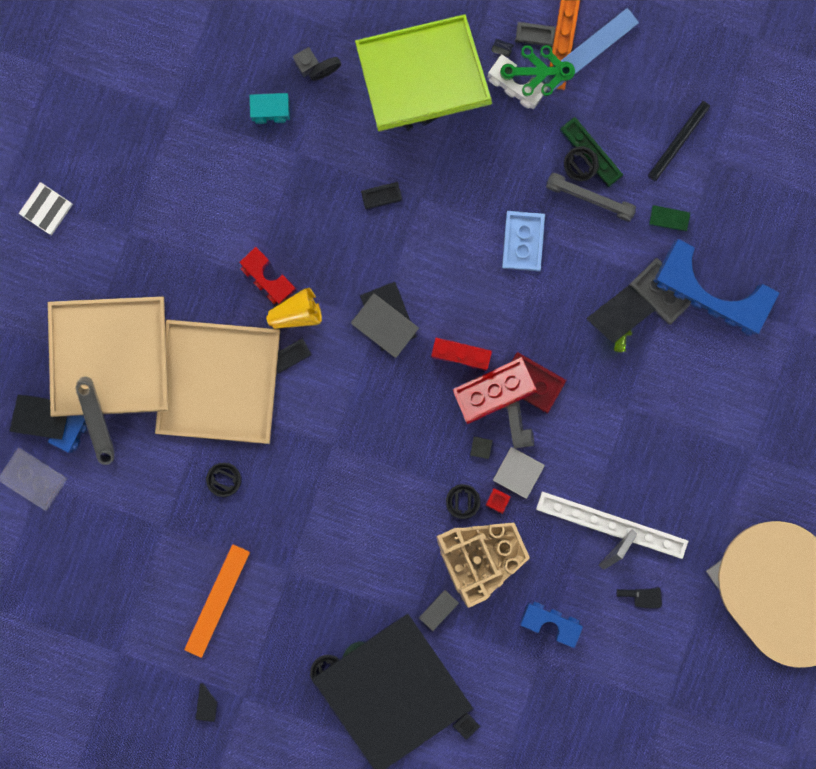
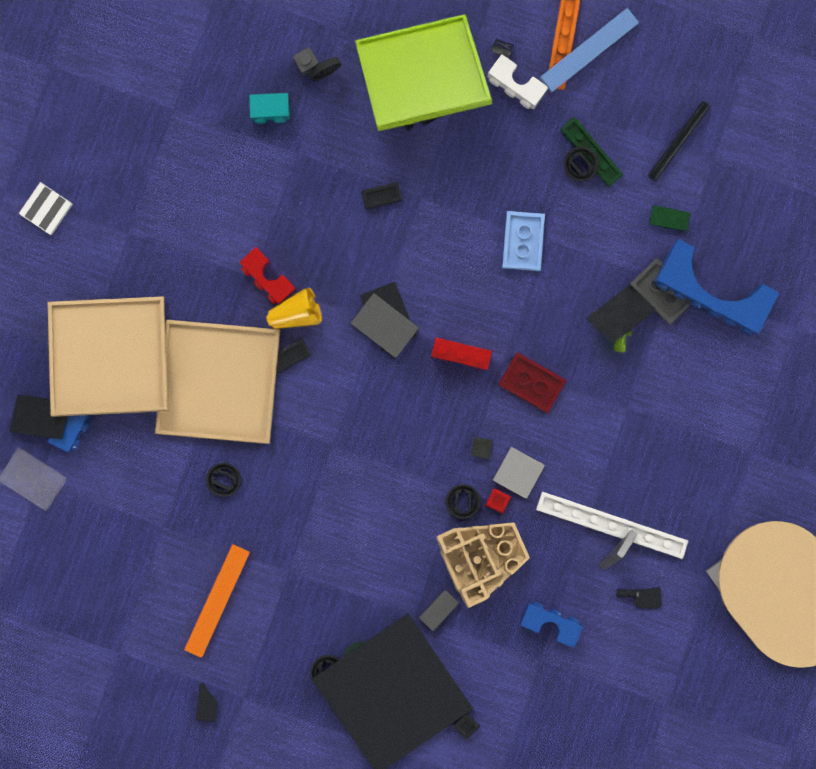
(95, 420): dark grey piece -> none
(494, 390): tile -> none
(520, 437): dark grey beam -> none
(535, 34): dark grey tile -> none
(540, 70): green plant -> none
(624, 210): dark grey piece -> none

